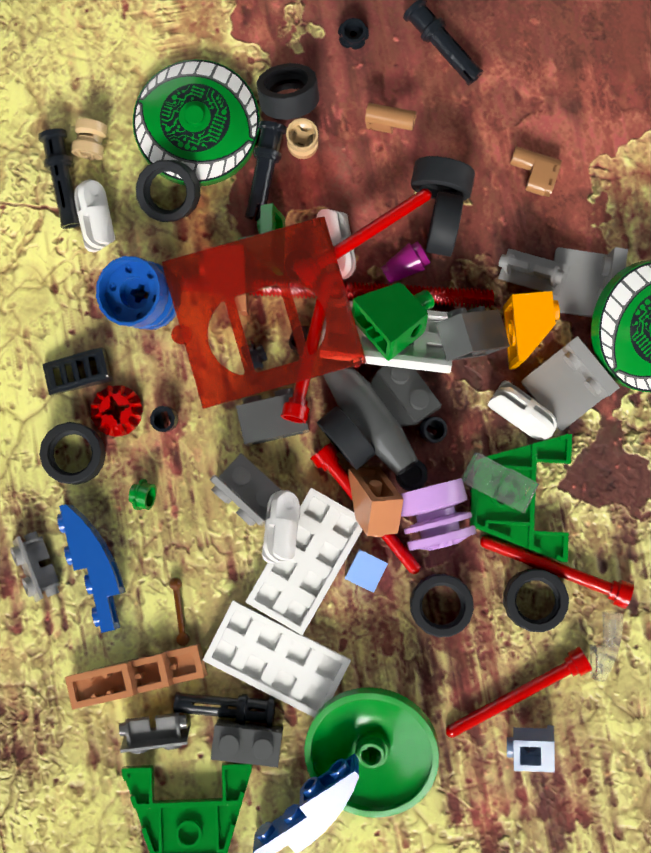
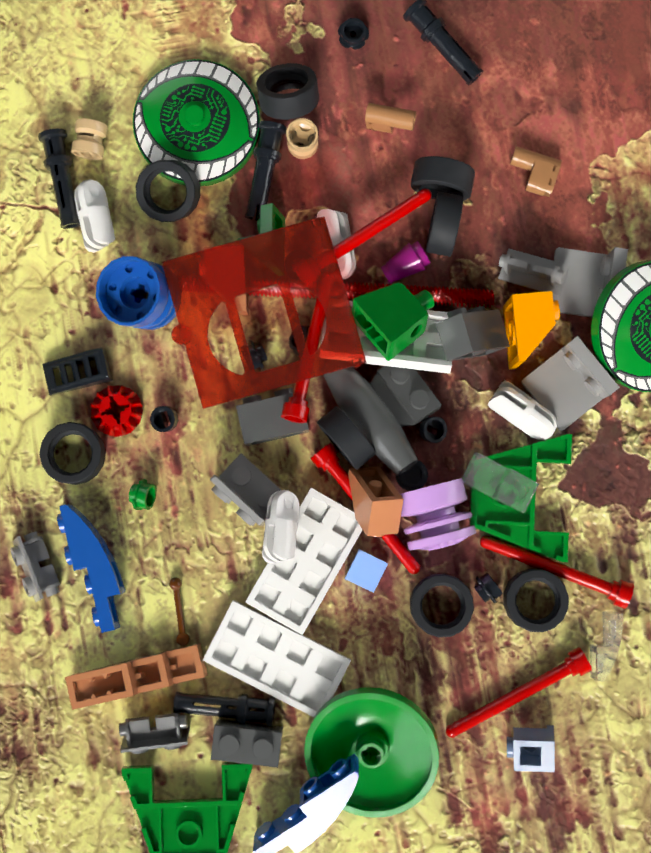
(487, 588): none -> black plate

